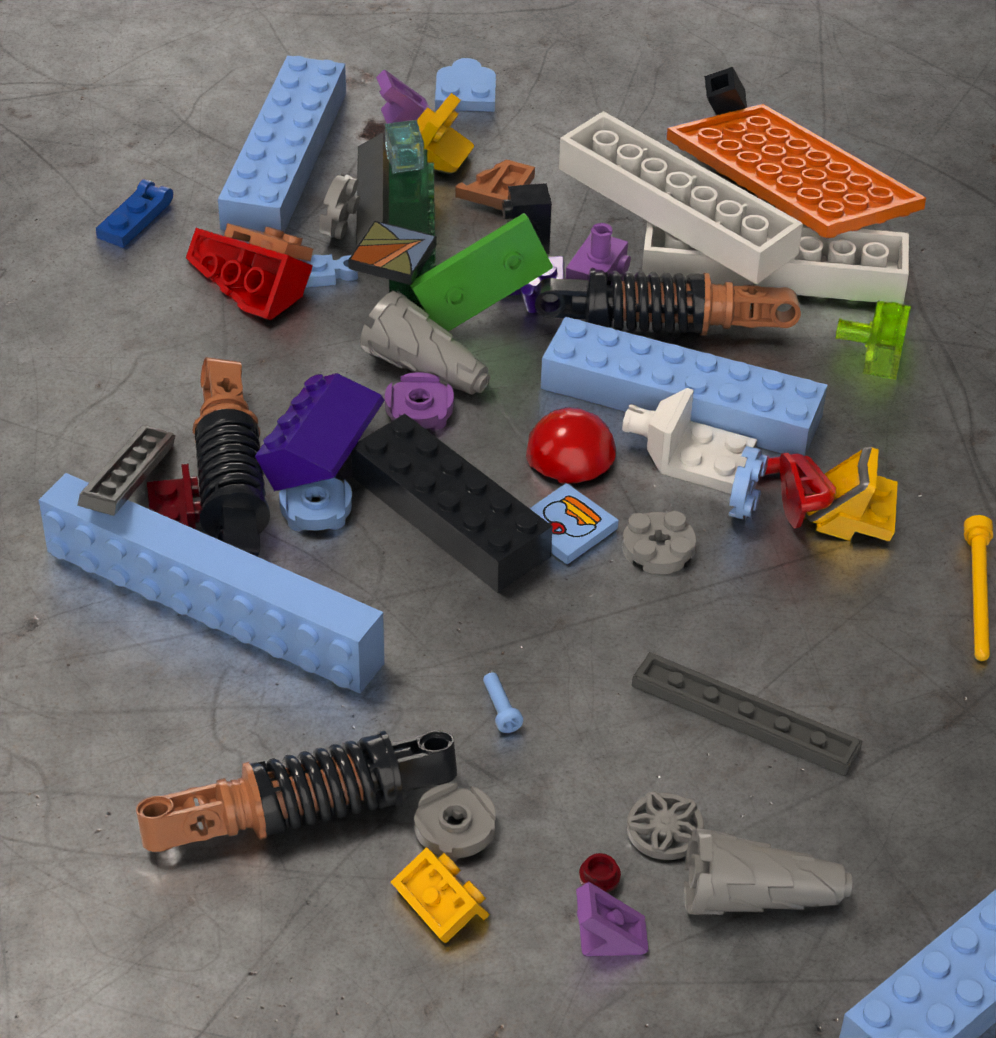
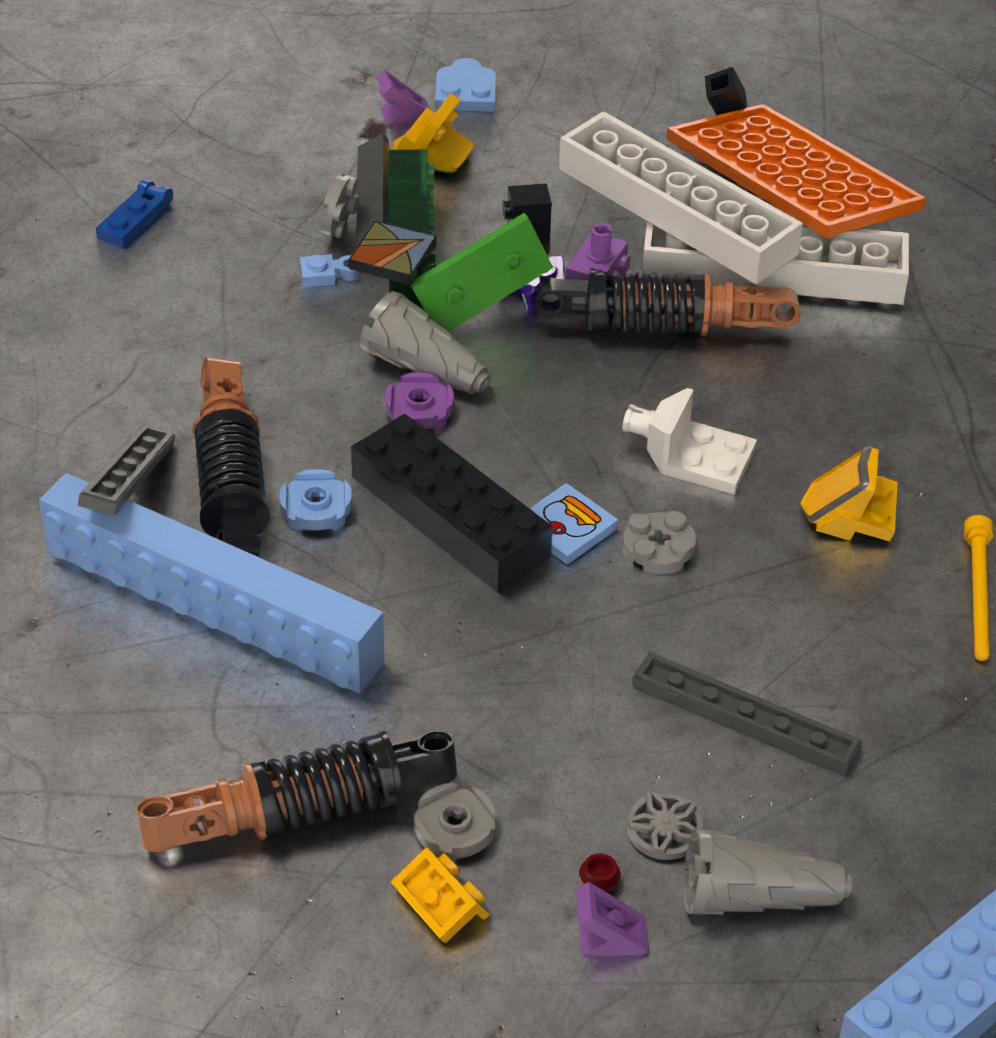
(175, 498): dark red bracket -> none
(253, 276): red wedge -> none
(271, 239): nougat wing -> none
(283, 145): light blue brick -> none
(317, 431): dark purple slope -> none
(404, 146): clear light blue brick -> none
(493, 184): nougat wing -> none
(508, 718): light blue piece -> none
(571, 446): red cylinder -> none
(730, 395): light blue brick -> none
(744, 495): light blue plate -> none
(800, 478): red piece -> none
(882, 337): clear neon green brick -> none

